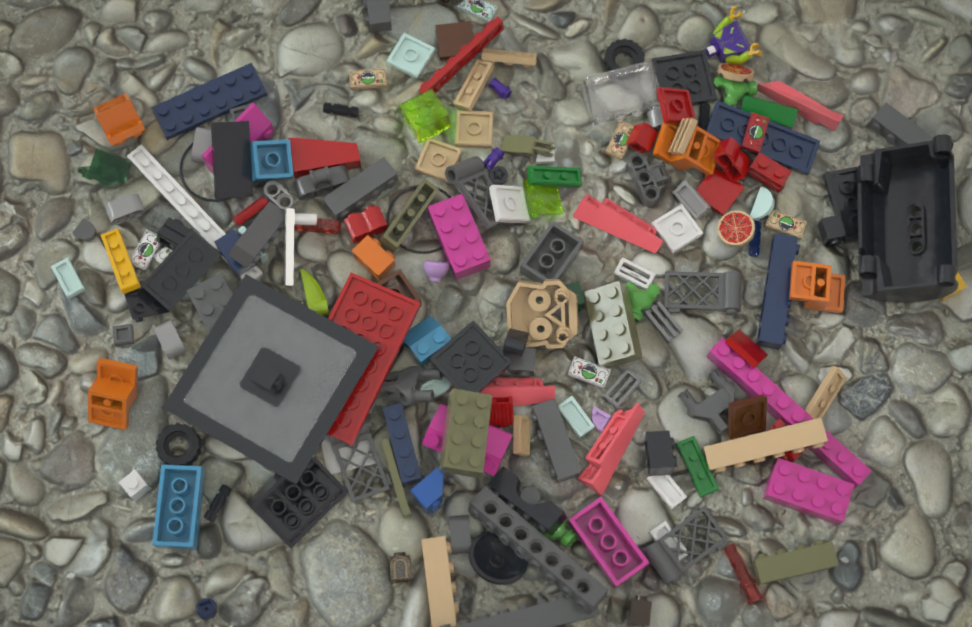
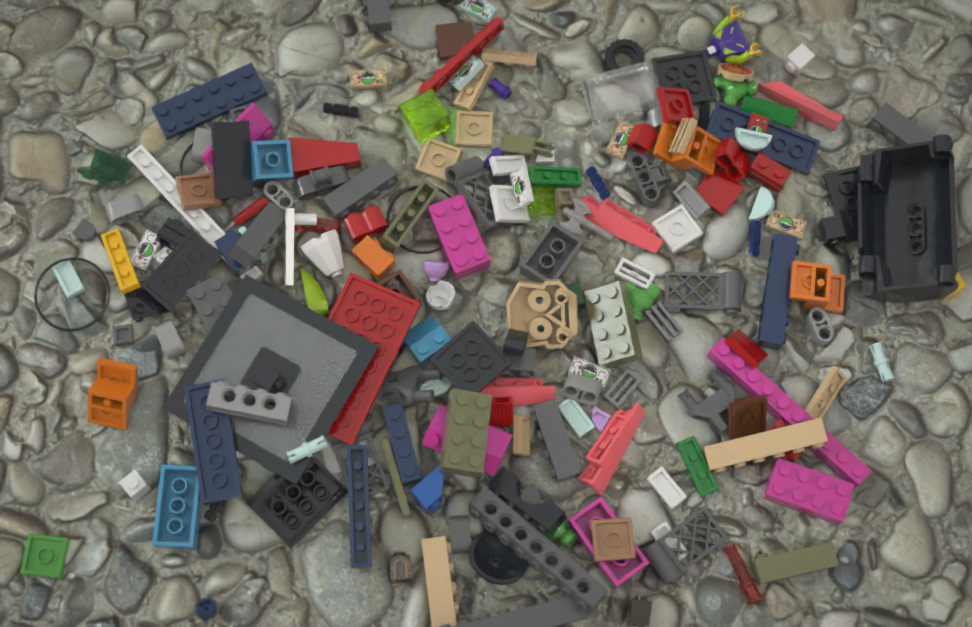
(45, 556): none -> bright green tile
(53, 264): none -> black piece
(119, 119): orange bracket -> none
(170, 433): black tyre -> none
(197, 191): none -> medium nougat tile
(212, 447): none -> dark blue plate
(221, 389): none -> light grey brick
(307, 449): none -> light aqua pin
(325, 253): none -> white cone
(359, 506): none -> dark blue brick
(410, 56): light aqua tile -> none
(440, 296): none -> white hair
(466, 73): none -> light aqua tile
(506, 164): none -> white tile
(522, 187): none -> white tile
(563, 198): none -> dark tan slope
(577, 218): none -> light grey piece
(582, 389): none -> light grey beam
(598, 183): none -> clear blue axle
(613, 539): none -> medium nougat tile
(659, 453): black brick -> none
(736, 228): tile -> none
(751, 139): none -> light aqua tile
(799, 60): none -> white brick
(819, 326): none -> light grey beam
(881, 362): none -> light aqua pin

